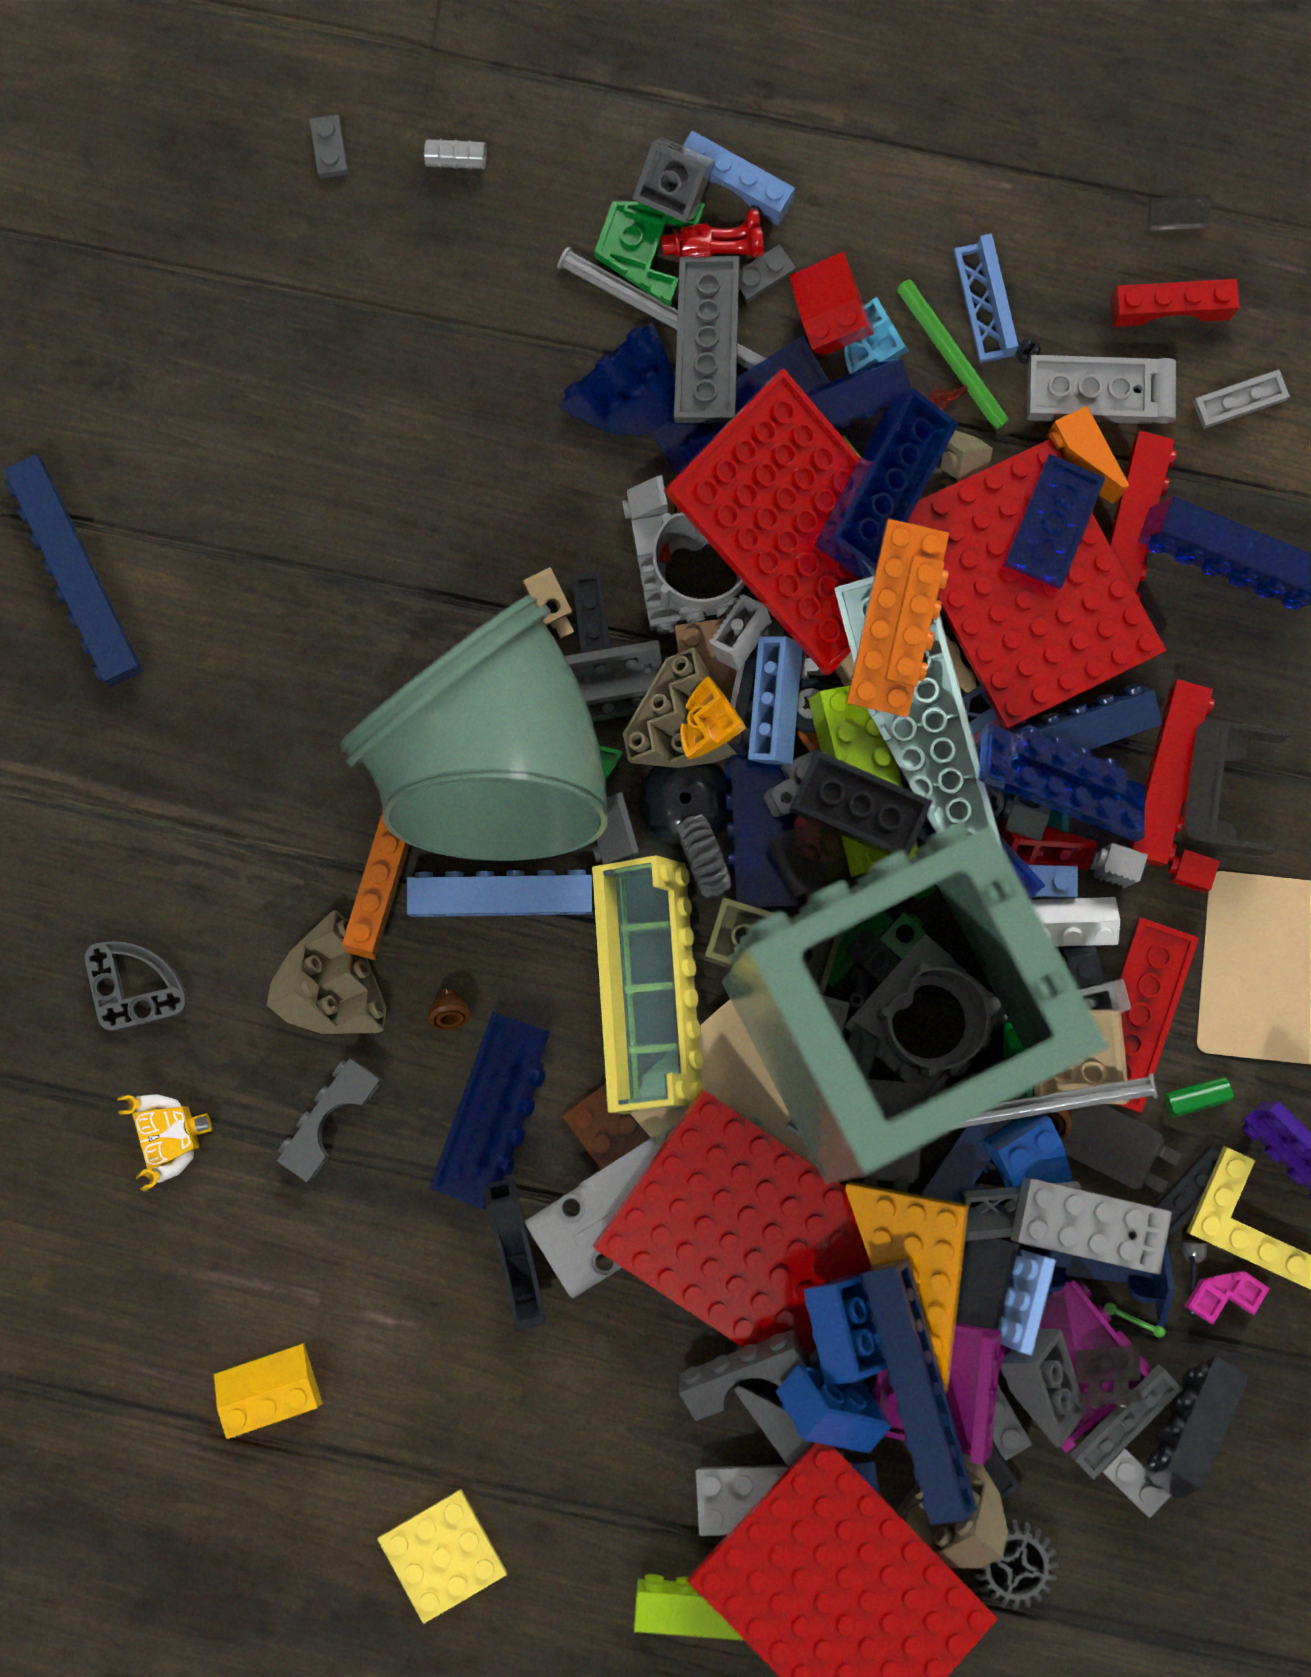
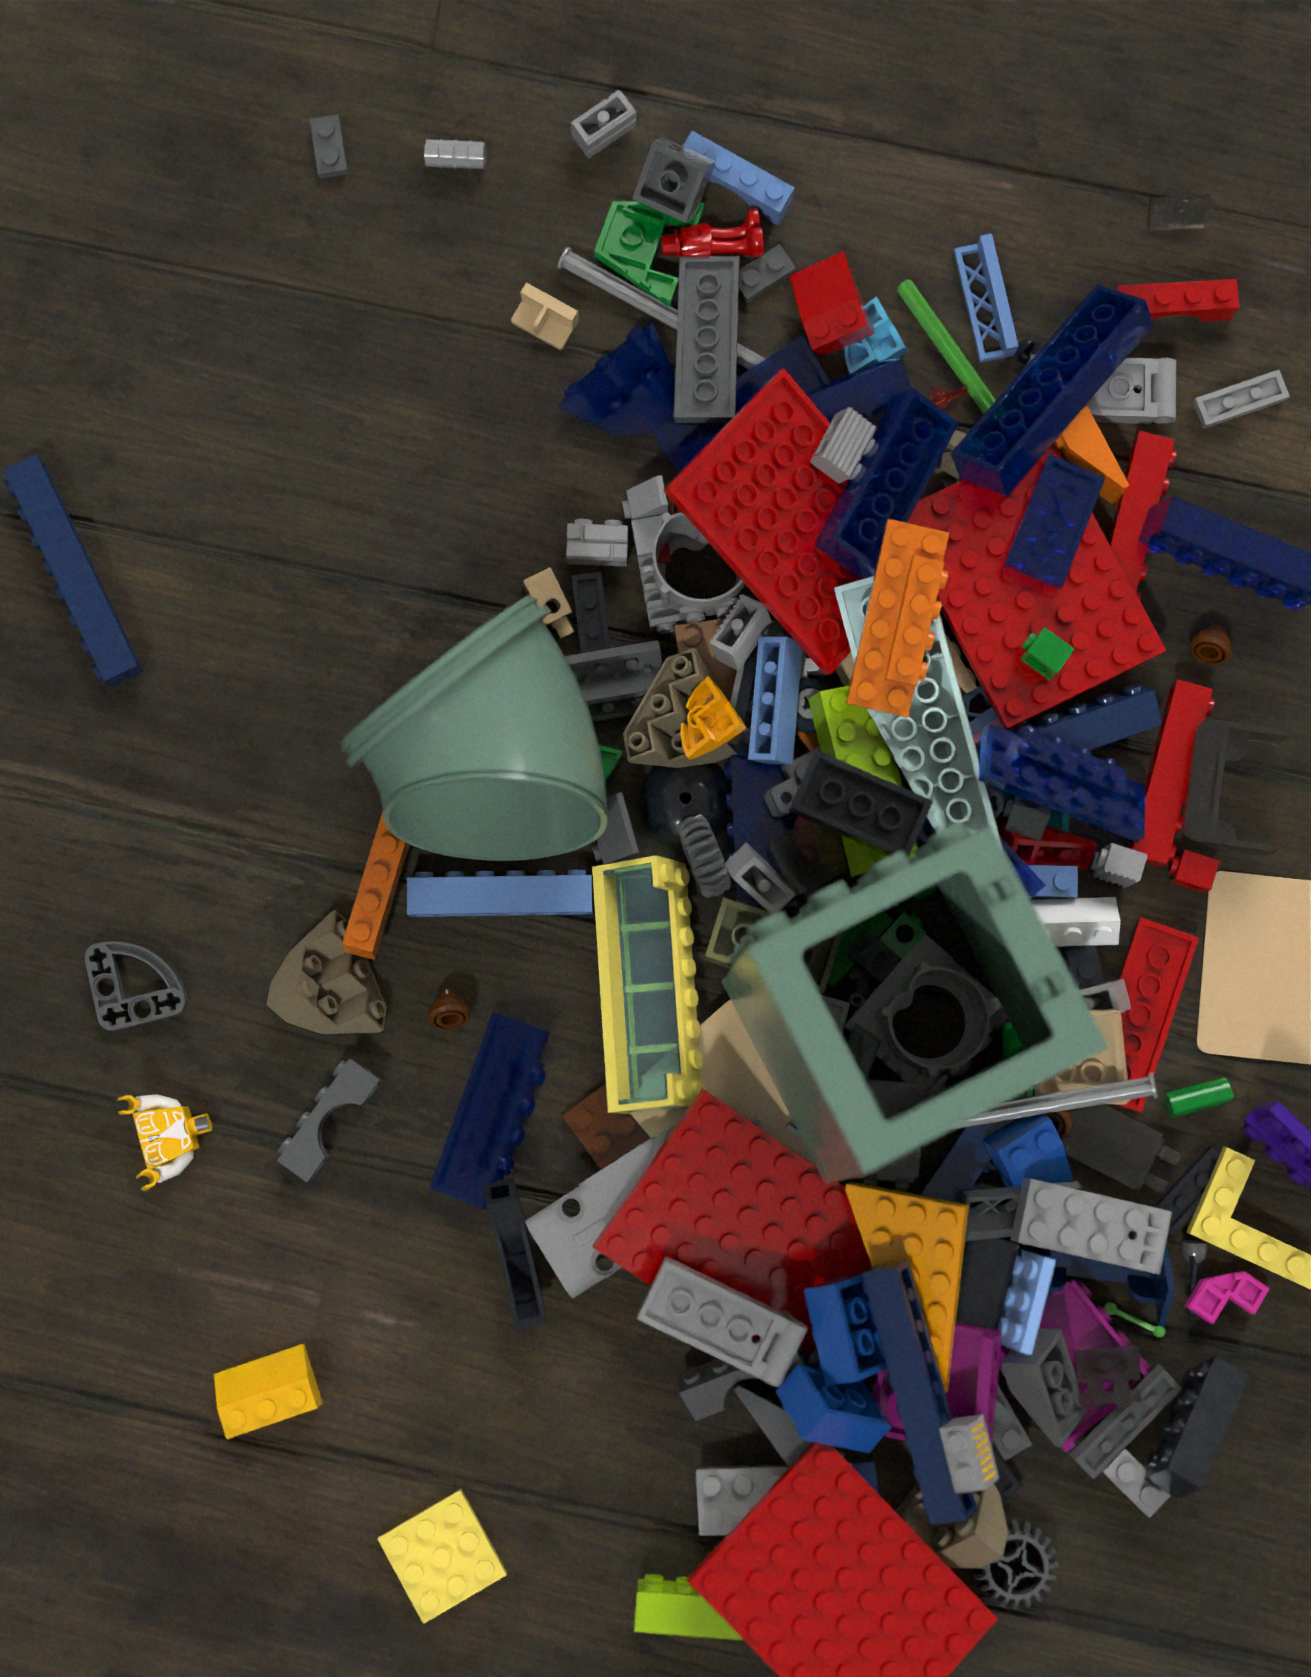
(545, 317): none -> tan panel
(597, 543): none -> light grey brick
(603, 124): none -> light grey brick
(722, 1321): none -> light grey hinge
(759, 879): none -> light grey slope
(844, 445): none -> light grey brick
(969, 1453): none -> light grey brick
(1046, 653): none -> green brick
(1052, 389): none -> clear blue brick
(1211, 645): none -> reddish brown brick

